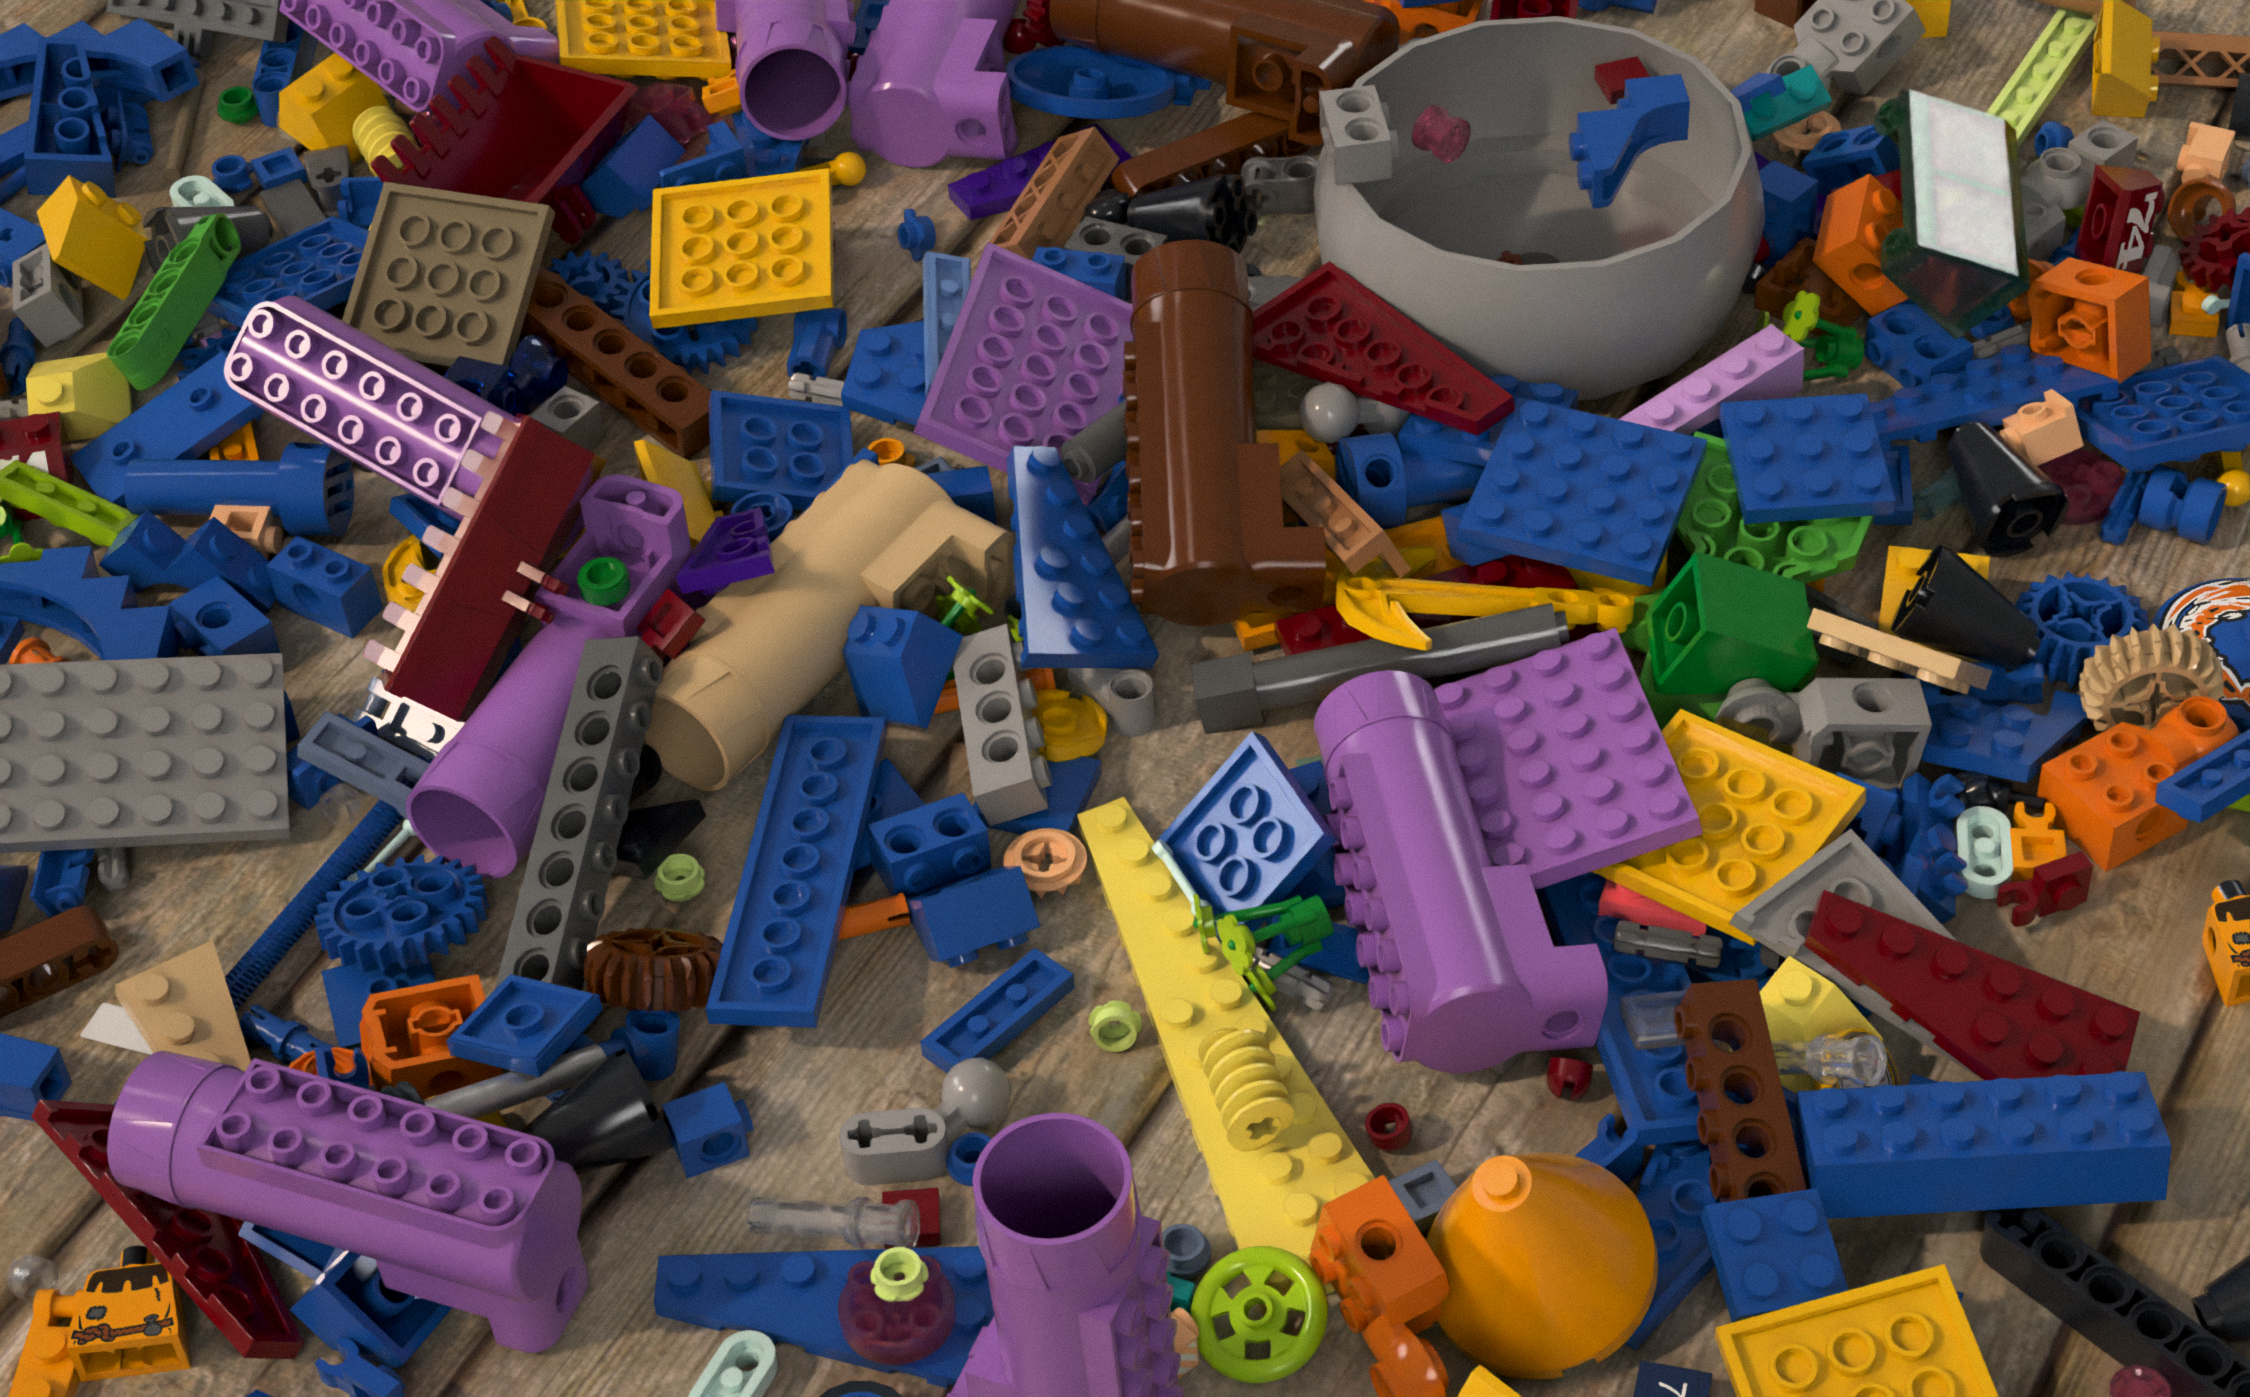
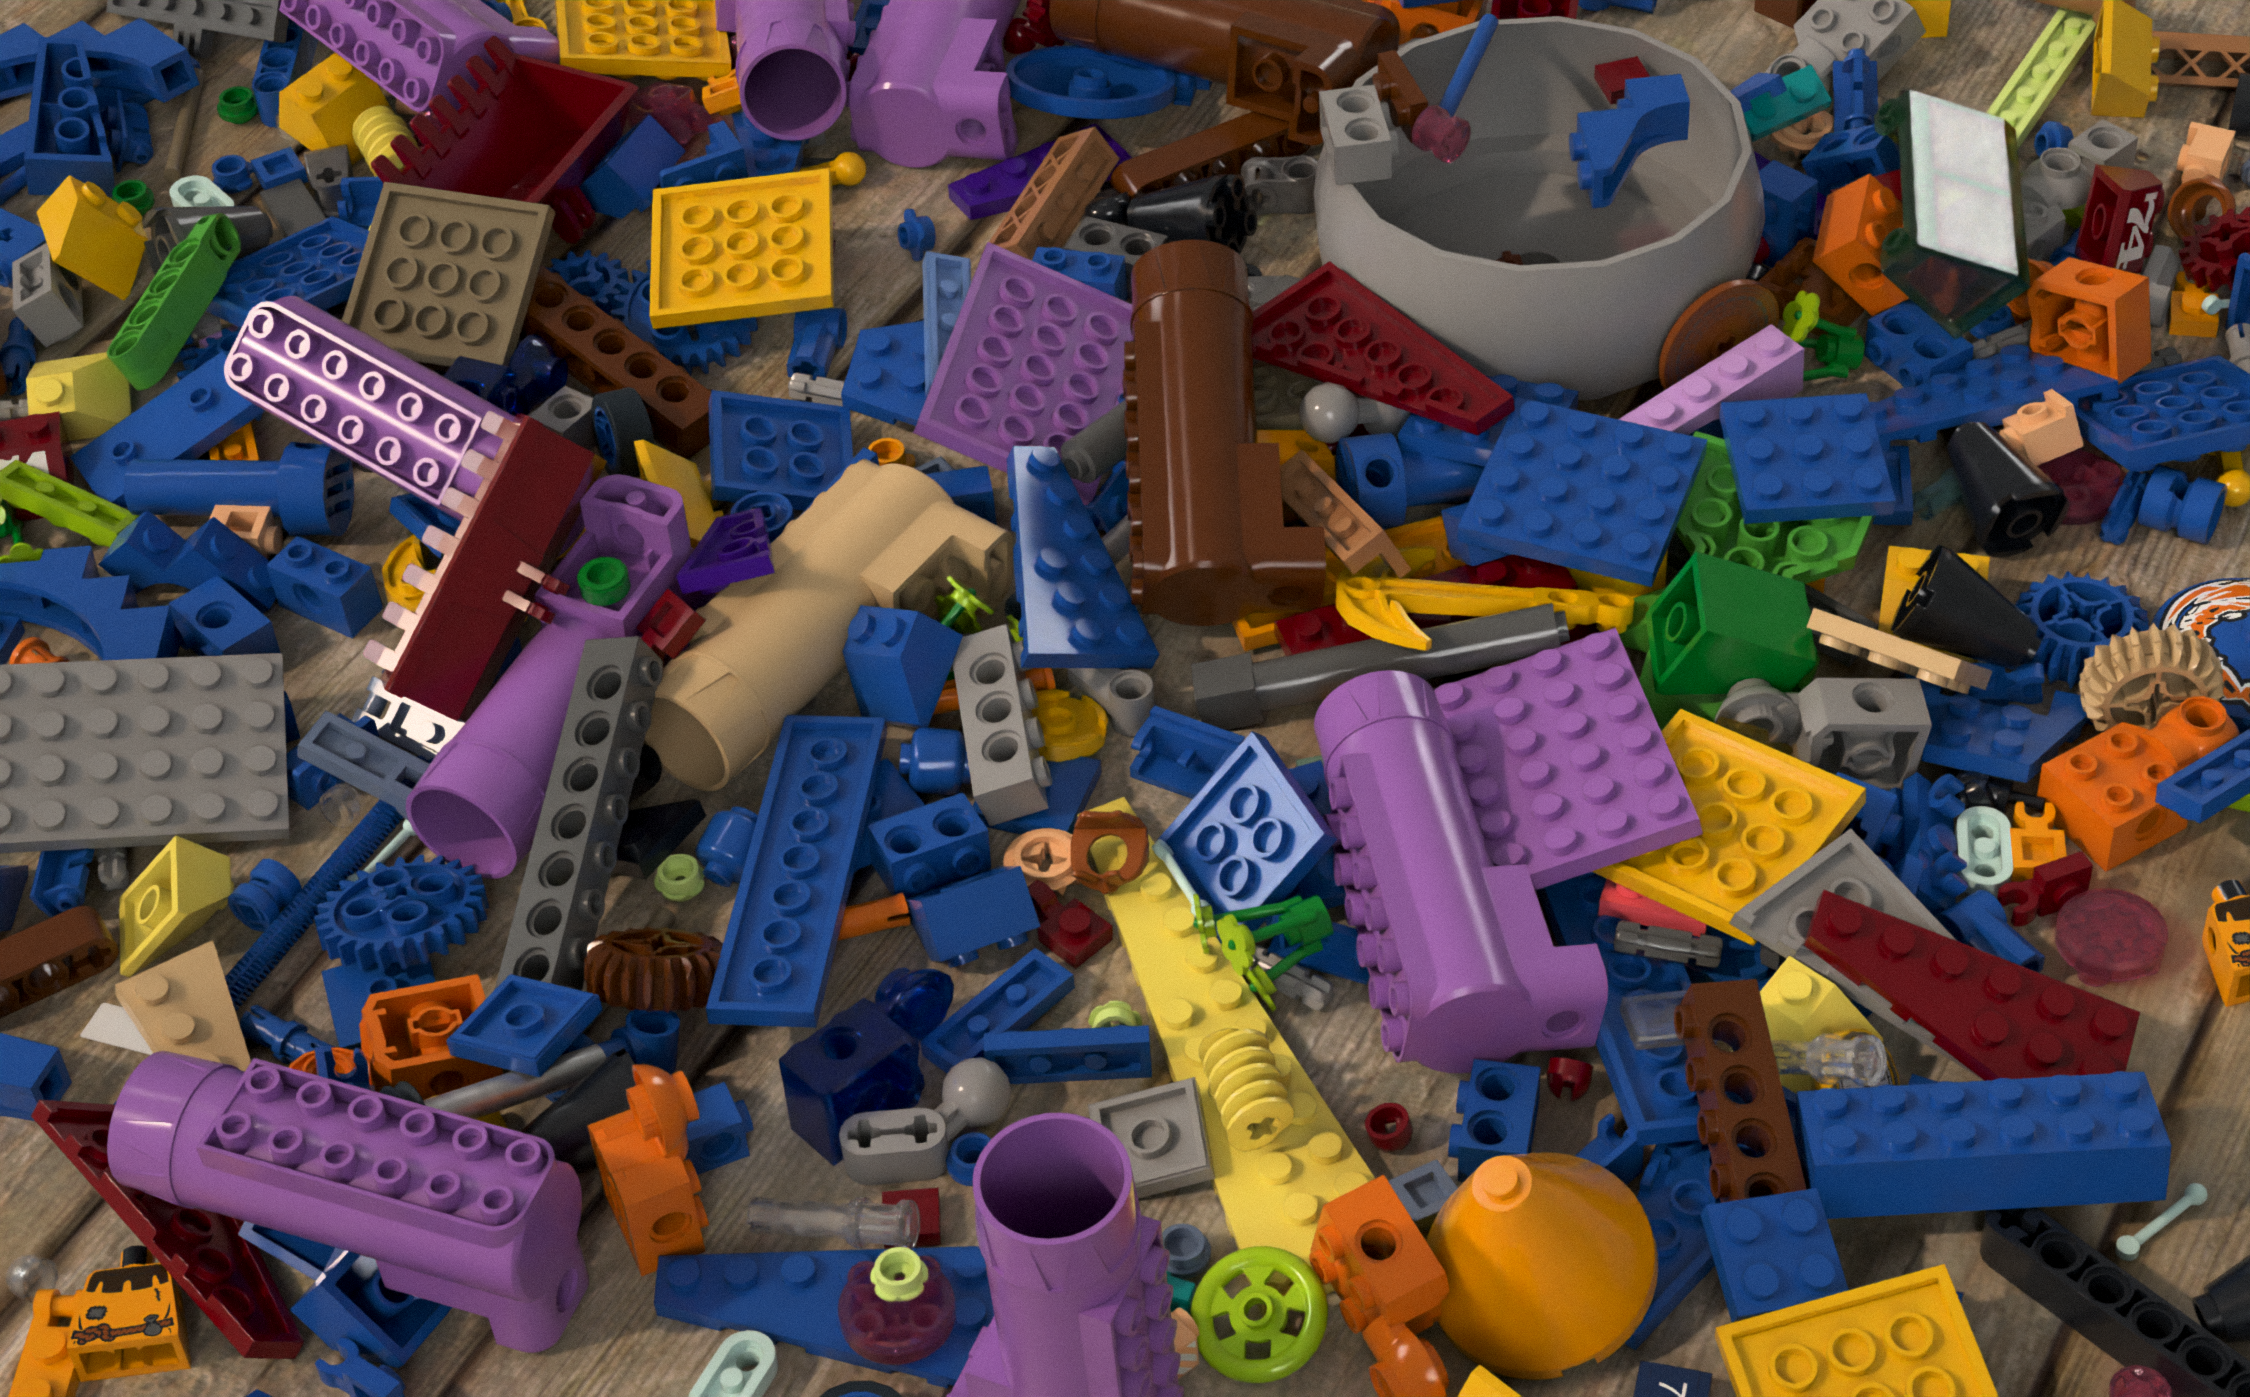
(135, 193): none -> green plate
(171, 901): none -> light yellow slope
(264, 895): none -> blue wheel
(617, 422): none -> black wheel
(645, 1169): none -> orange brick
(726, 845): none -> blue head
(864, 1058): none -> clear blue brick
(935, 761): none -> blue head
(1068, 930): none -> dark red plate
(1071, 1054): none -> blue plate
(1094, 825): none -> dark orange piece
(1161, 1134): none -> light grey plate
(1180, 751): none -> blue hinge
(1400, 91): none -> reddish brown plate
(1469, 63): none -> blue bar
(1498, 1113): none -> blue brick
(1714, 326): none -> dark orange piece
(1854, 91): none -> blue hinge
(1983, 925): none -> blue piece
(2111, 936): none -> clear pink tile
(2128, 1246): none -> light aqua hinge

